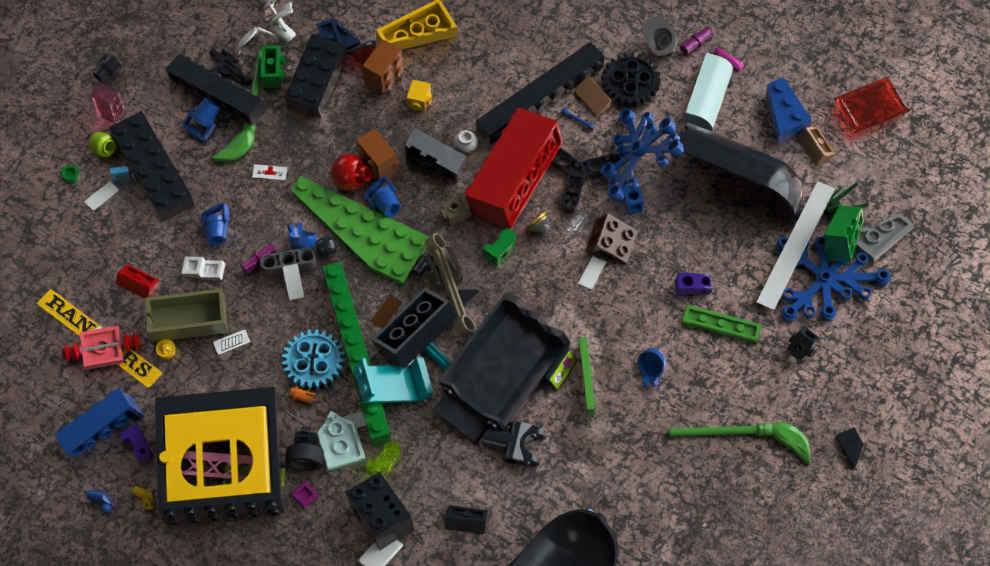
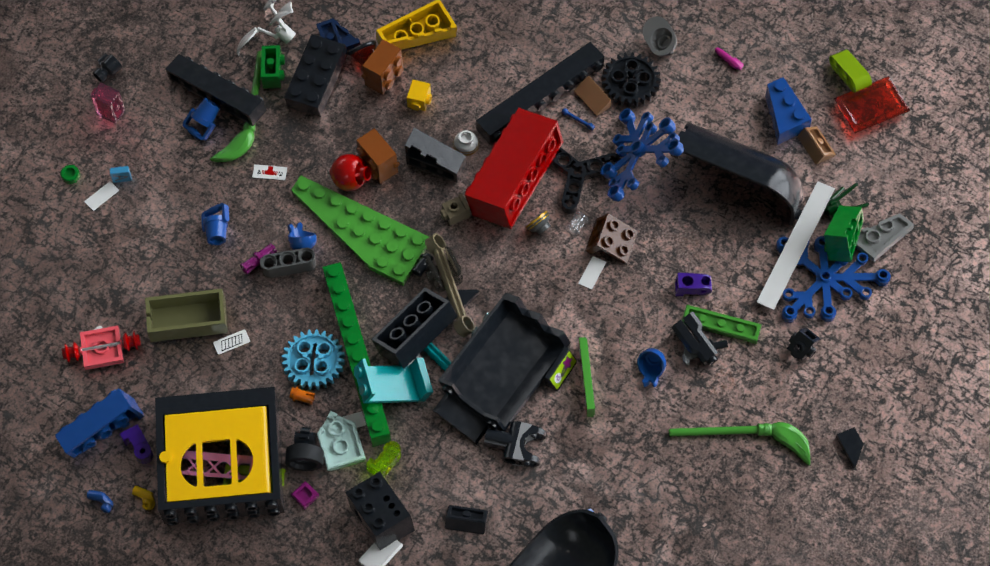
(79, 322): yellow sticker -> none
(102, 144): lime head -> none
(136, 281): red slope -> none
(151, 166): black brick -> none
(165, 349): yellow tile -> none
(203, 269): white slope -> none
(227, 66): black piece -> none
(293, 281): white sticker -> none
(326, 246): black piece -> none
(383, 197): blue piece -> none
(386, 311): reddish brown sticker -> none
(501, 248): green leg -> none
(633, 200): blue leg -> none
(696, 40): magenta pin -> none
(696, 345): none -> black piece
(709, 91): light aqua brick -> none
(850, 70): none -> lime beam

